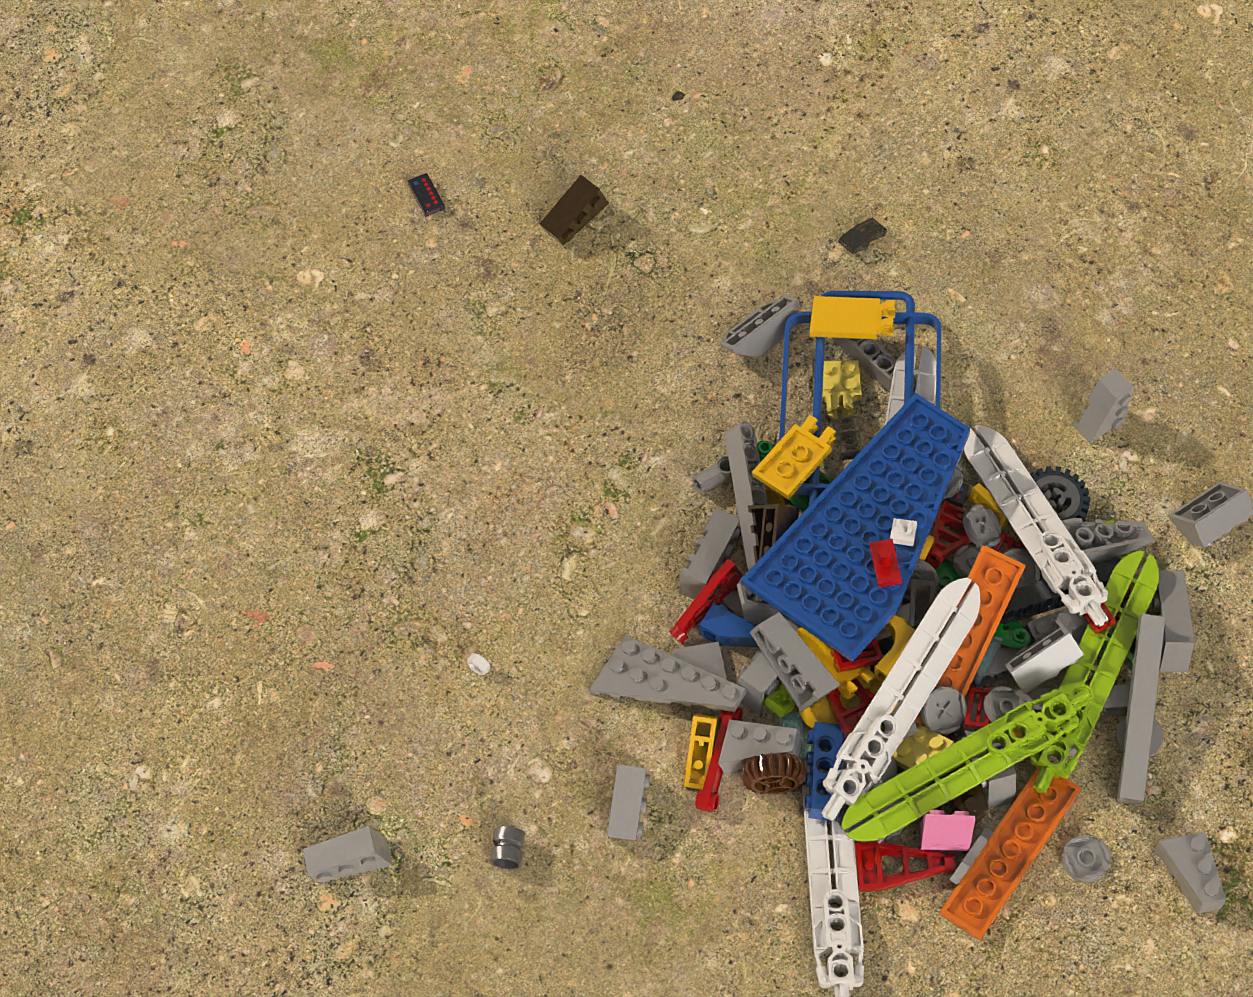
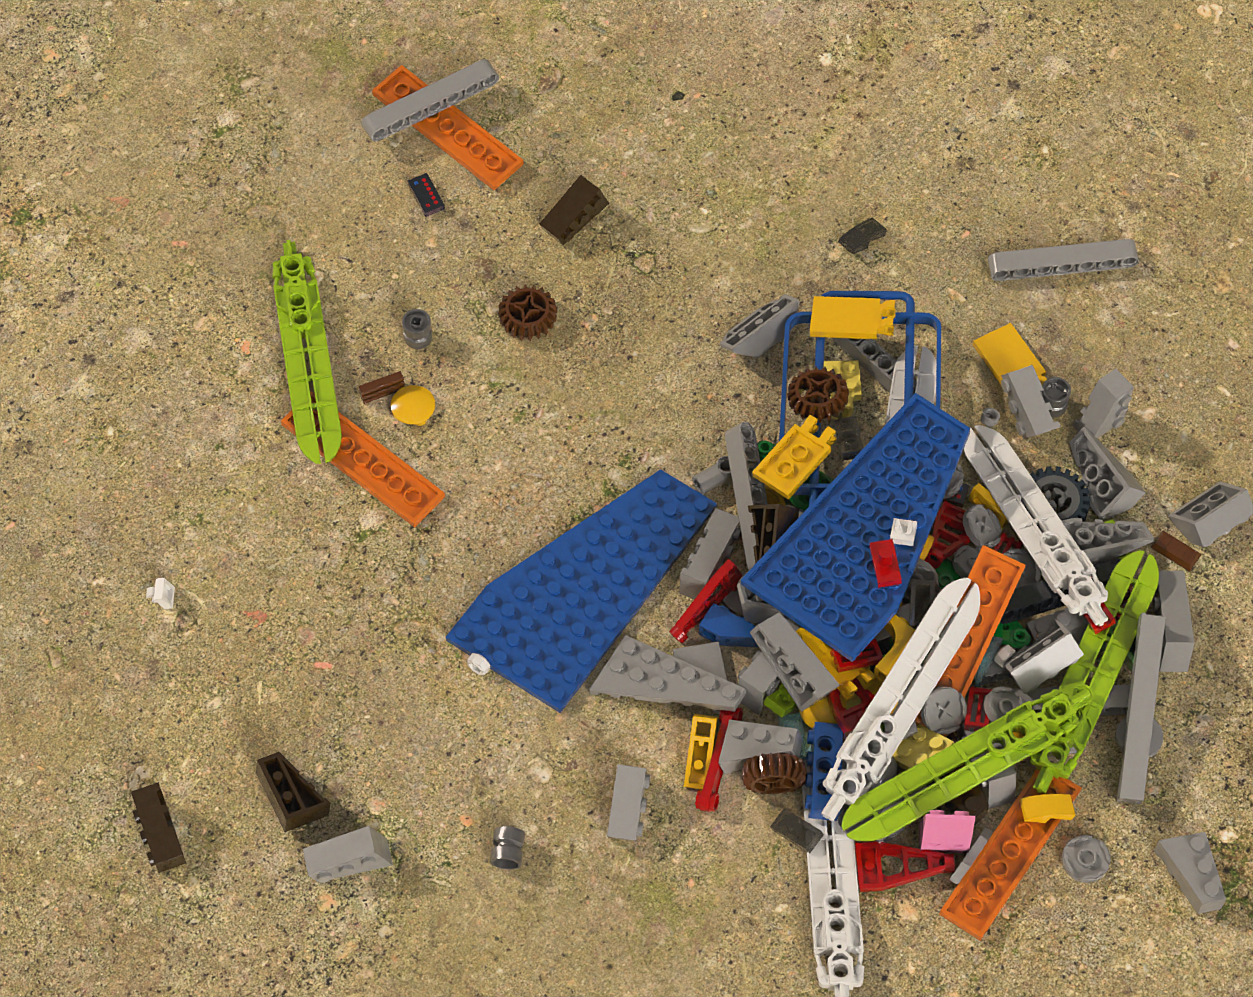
(157, 828): none -> dark brown wedge
(162, 593): none -> white tile
(289, 793): none -> dark brown wedge
(309, 313): none -> lime piece
(379, 471): none -> orange plate
(381, 387): none -> reddish brown tile
(413, 405): none -> yellow dish
(417, 328): none -> flat silver wheel
(430, 100): none -> light grey beam
(455, 133): none -> orange plate
(536, 319): none -> reddish brown gear
(573, 598): none -> blue wing
(797, 830): none -> clear smoke tile
(817, 399): none -> reddish brown gear
(985, 417): none -> light grey hinge
(1004, 655): none -> white tile
(1007, 352): none -> yellow tile
(1028, 403): none -> light grey wedge
(1043, 807): none -> yellow slope
(1057, 392): none -> flat silver wheel
(1063, 260): none -> light grey beam
(1109, 482): none -> light grey wedge
(1176, 550): none -> reddish brown tile

